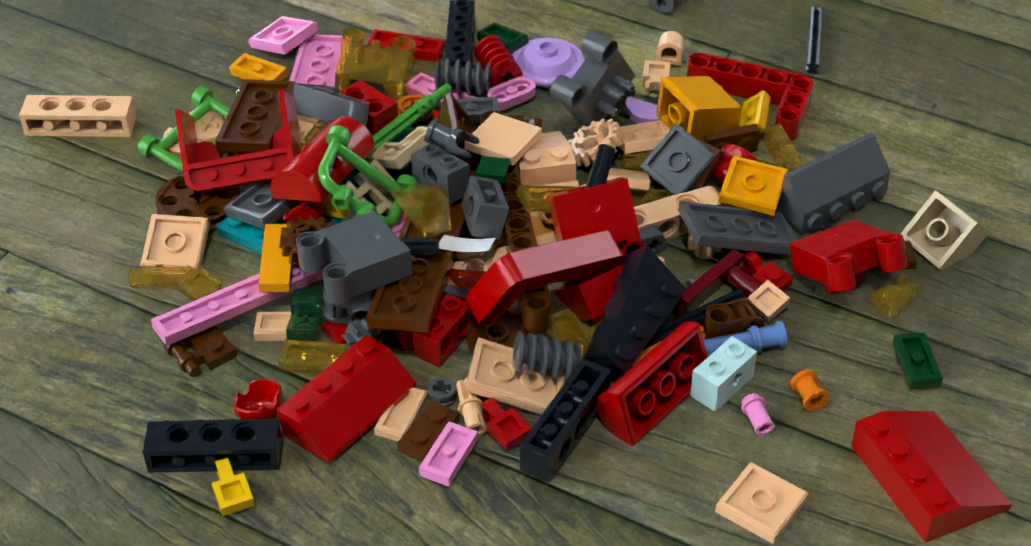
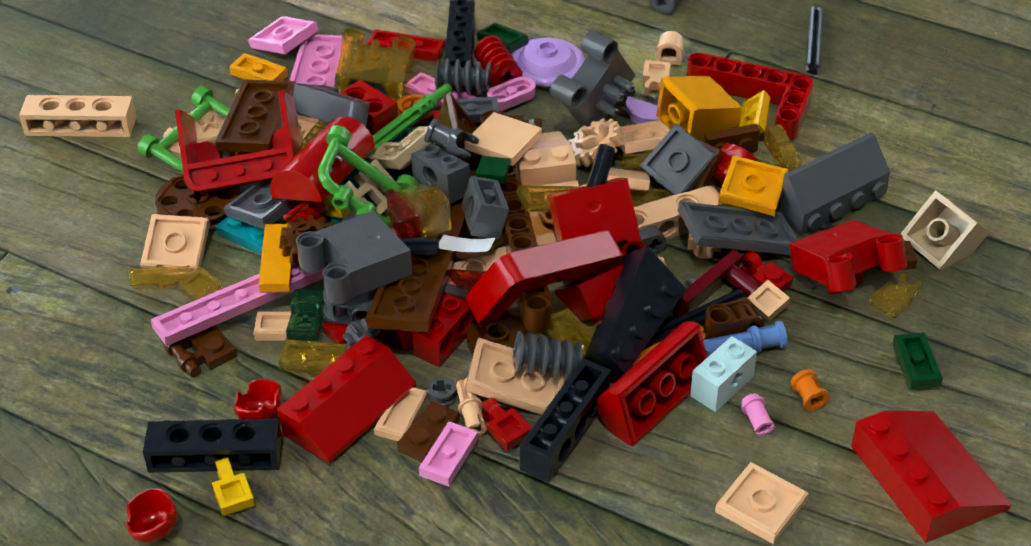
(151, 516): none -> red hair
(402, 216): none -> clear red slope

